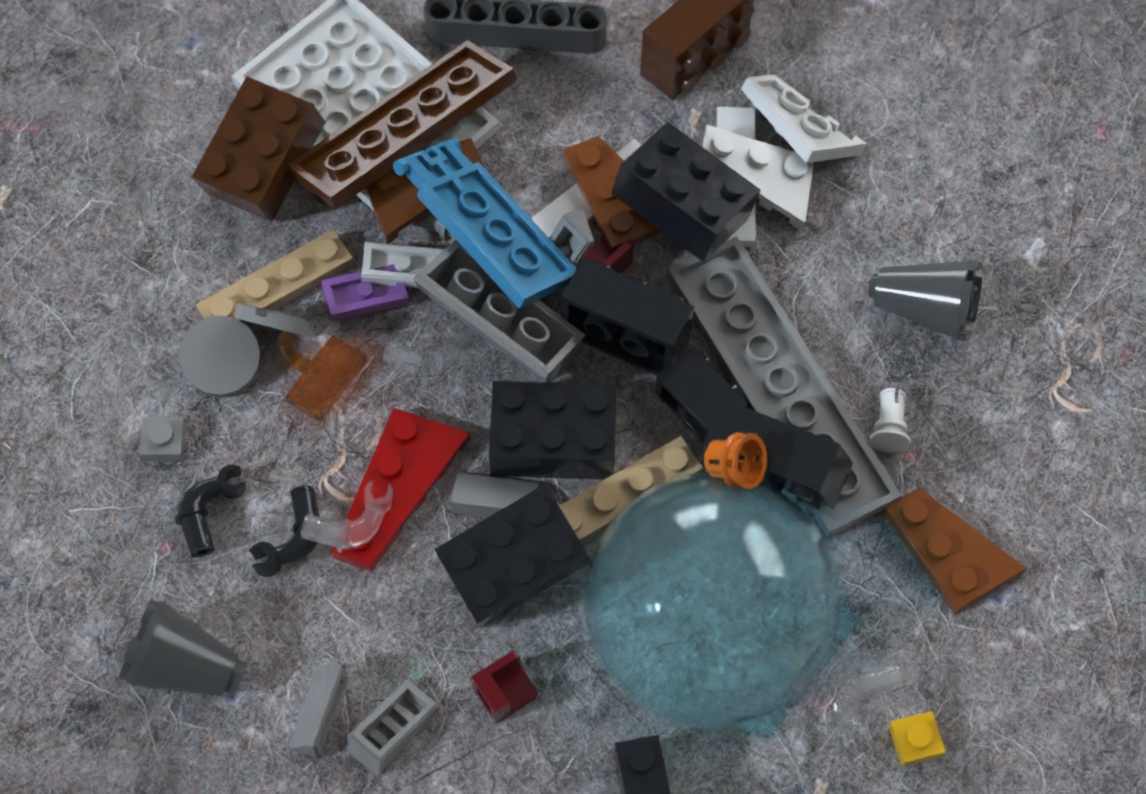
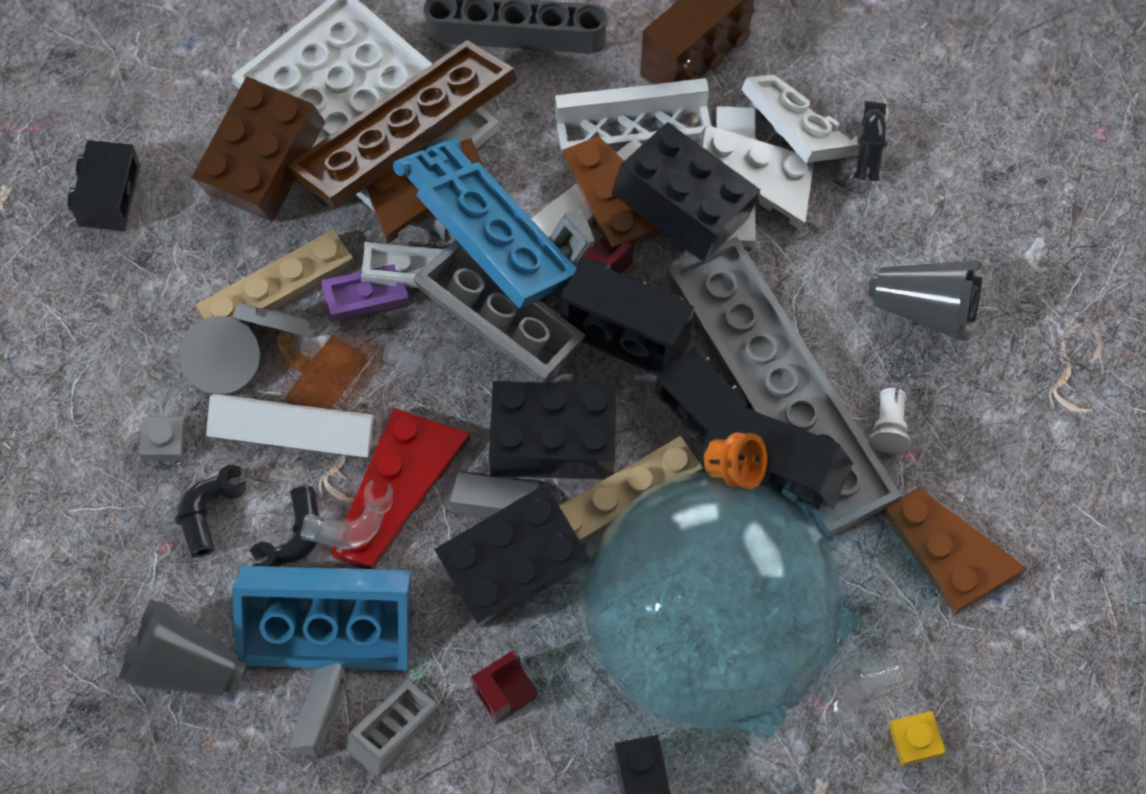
(104, 185): none -> black brick
(290, 425): none -> white tile
(322, 617): none -> dark azure slope
(632, 104): none -> white fence
(871, 141): none -> black piece

